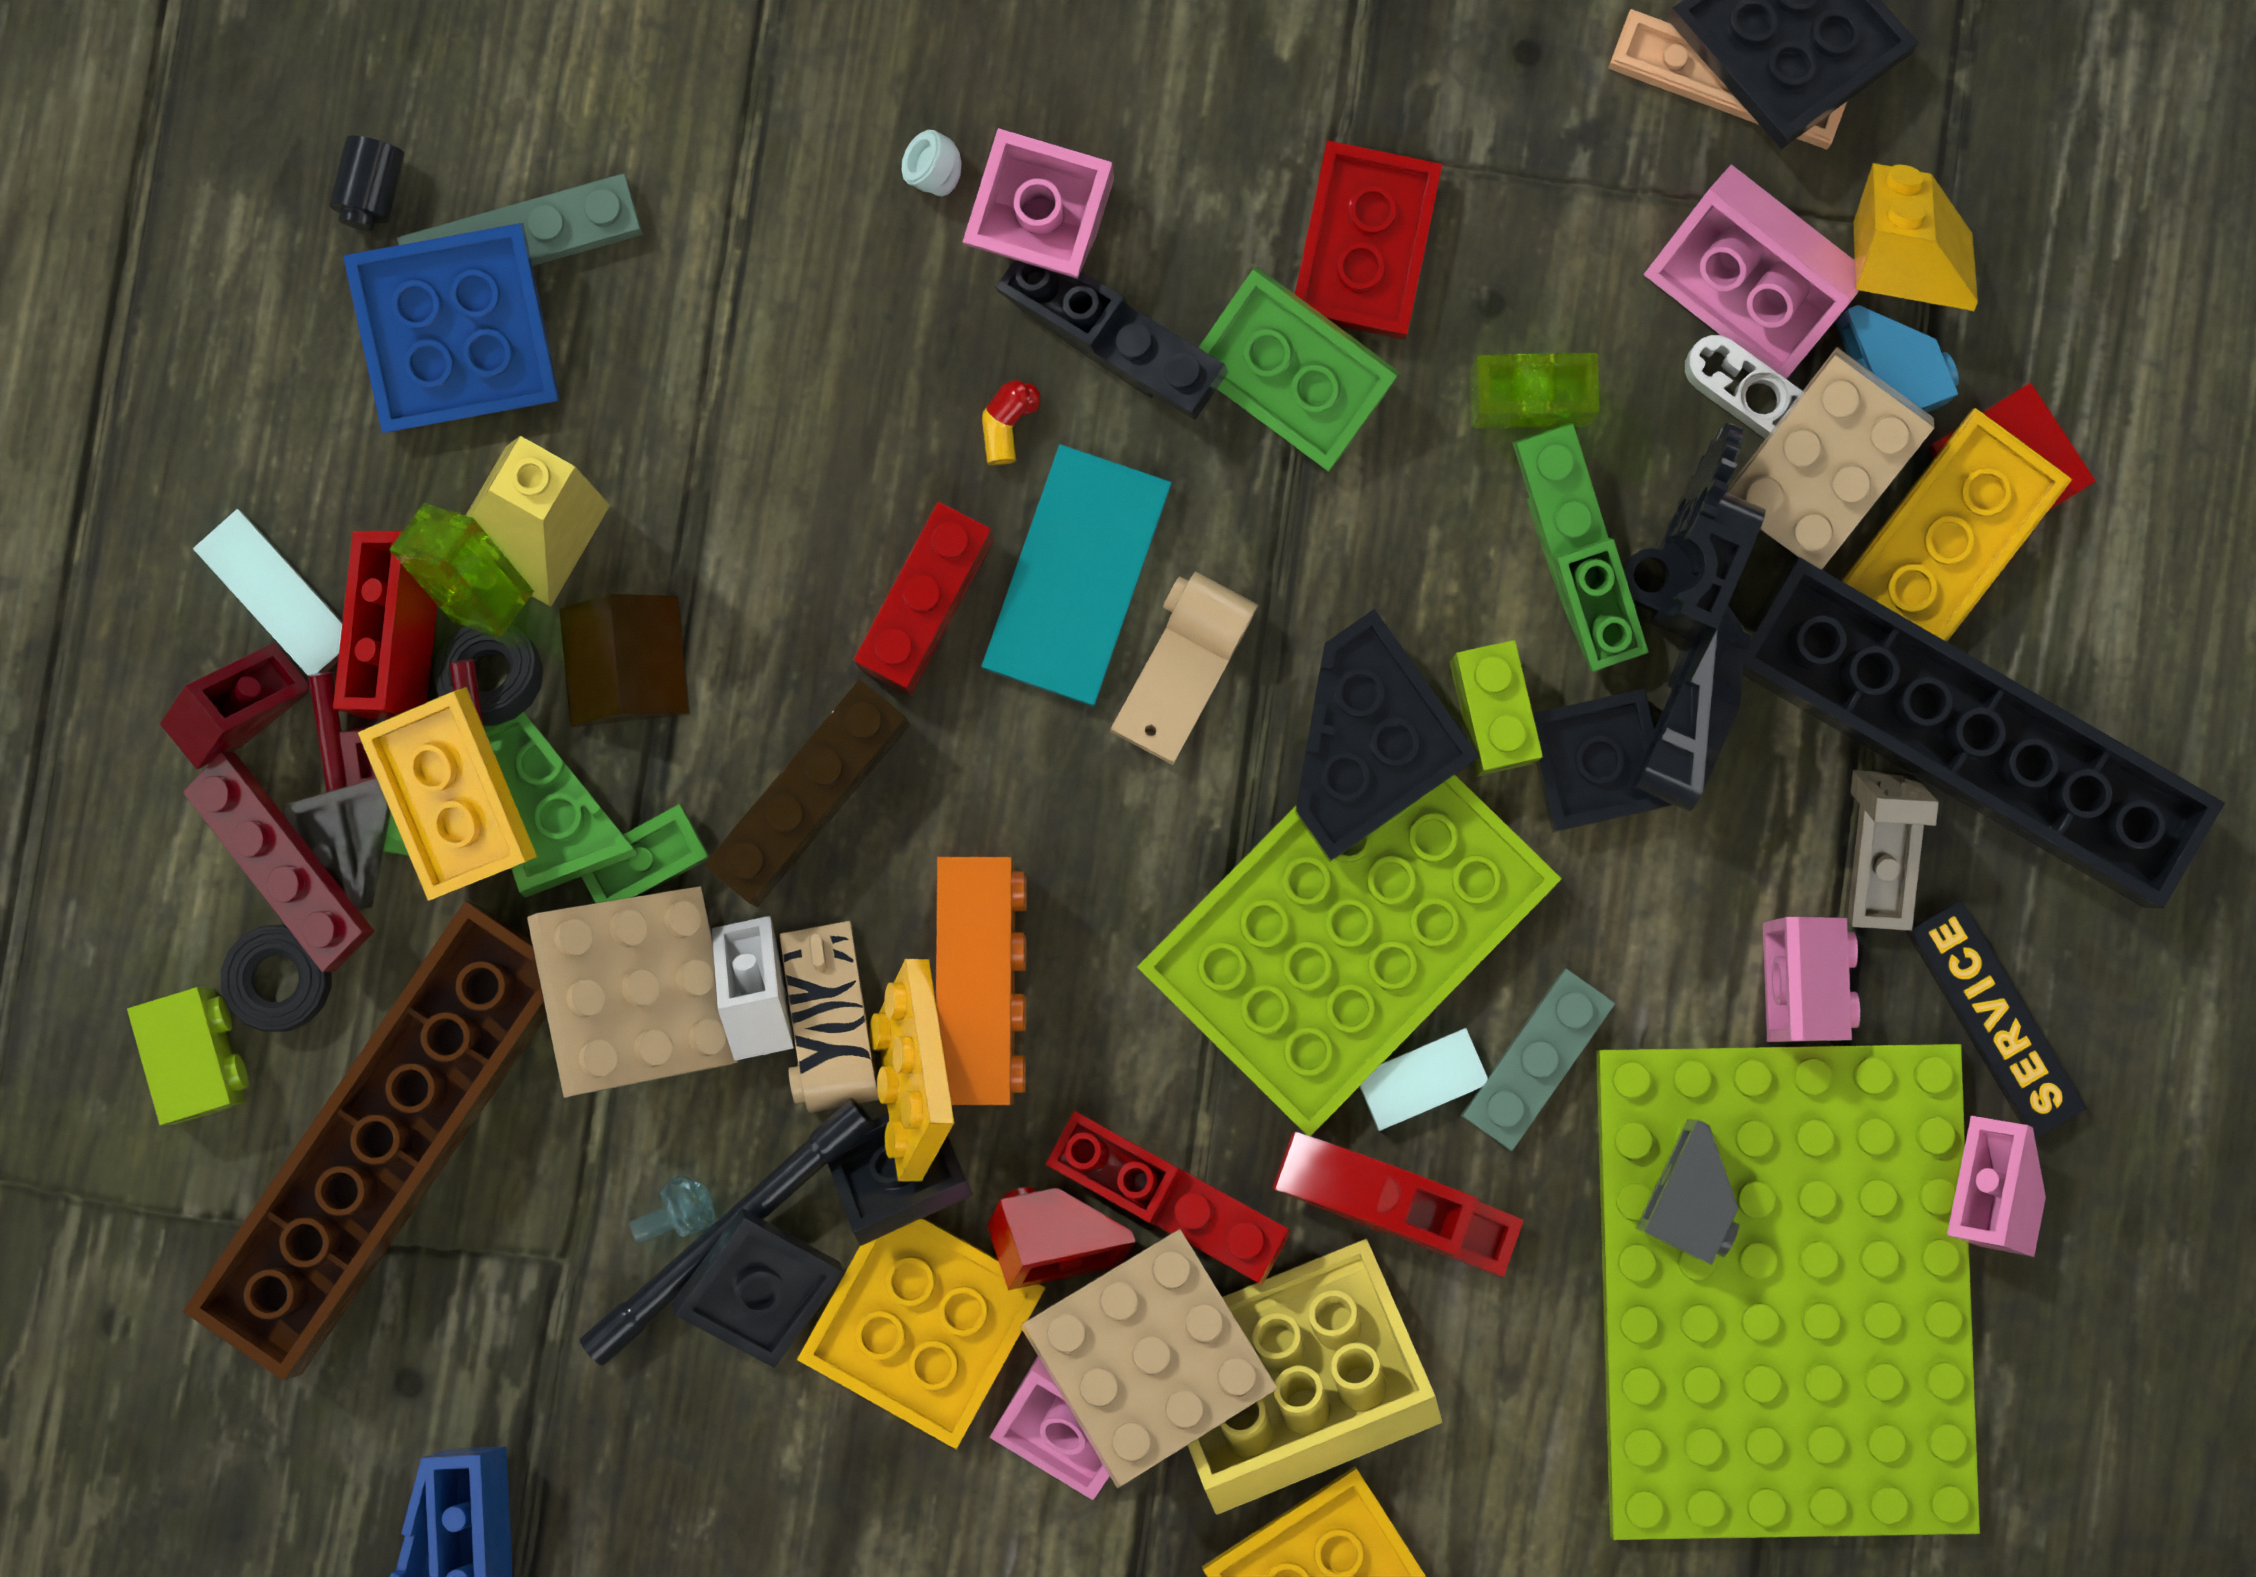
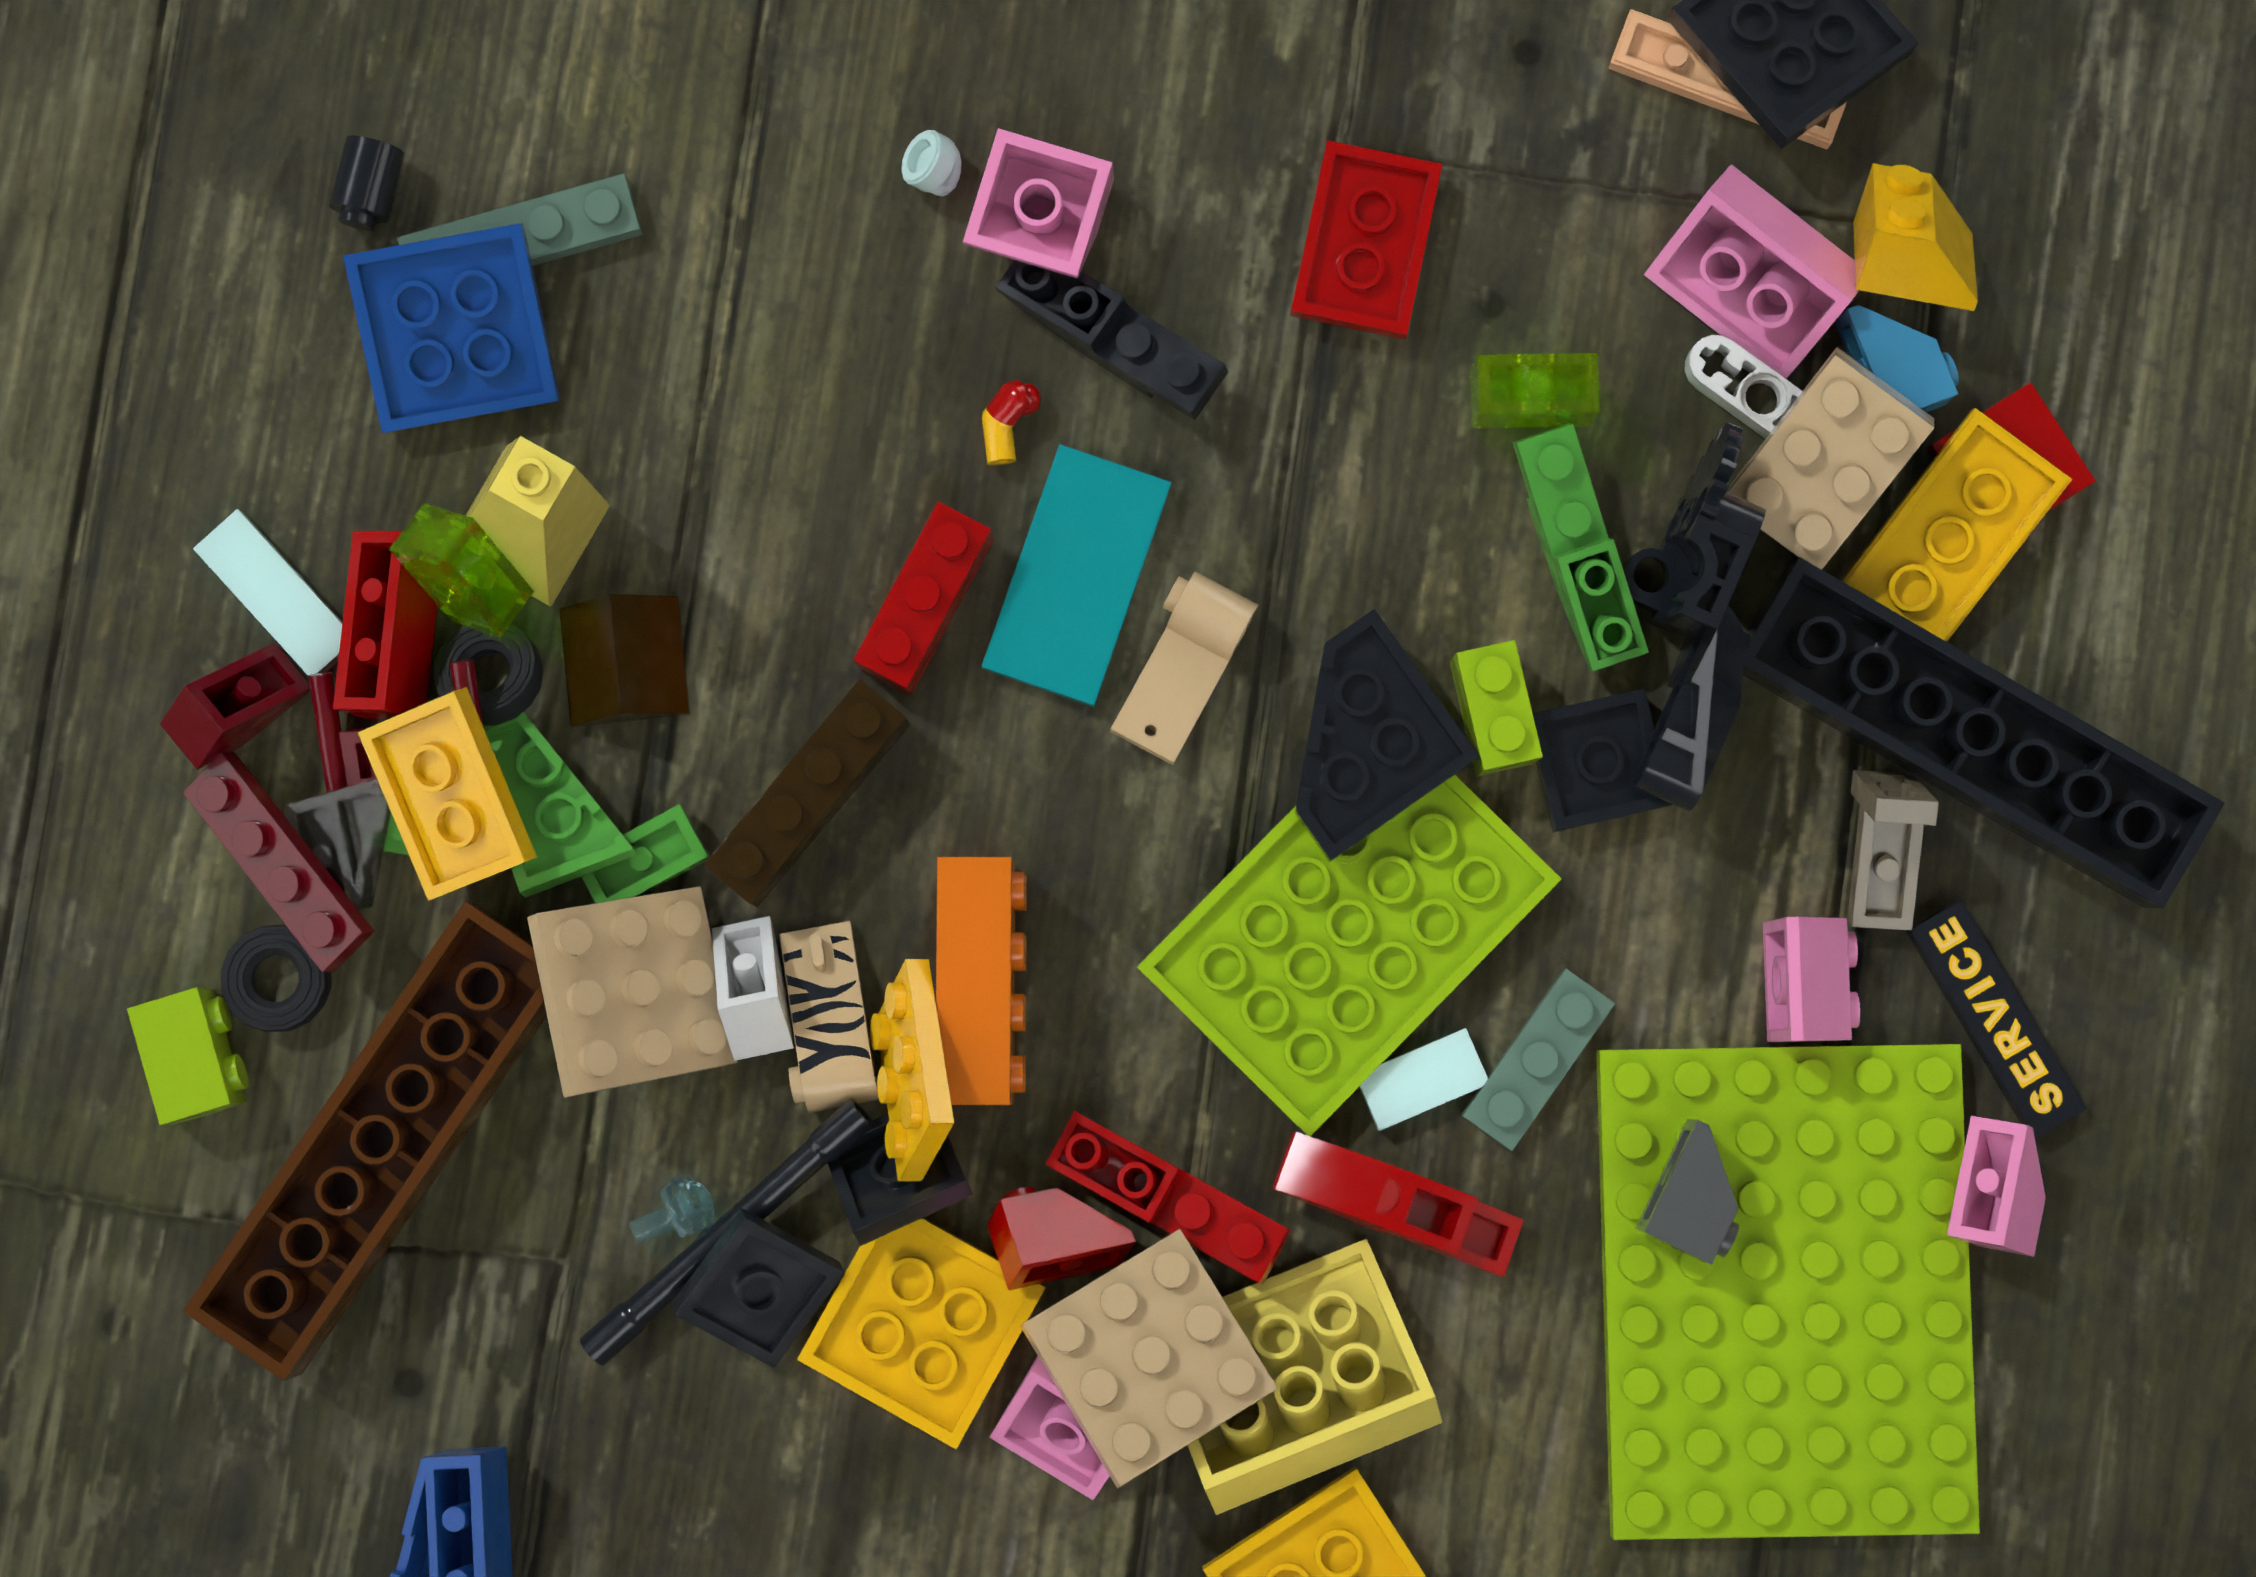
(1296, 369): bright green plate -> none

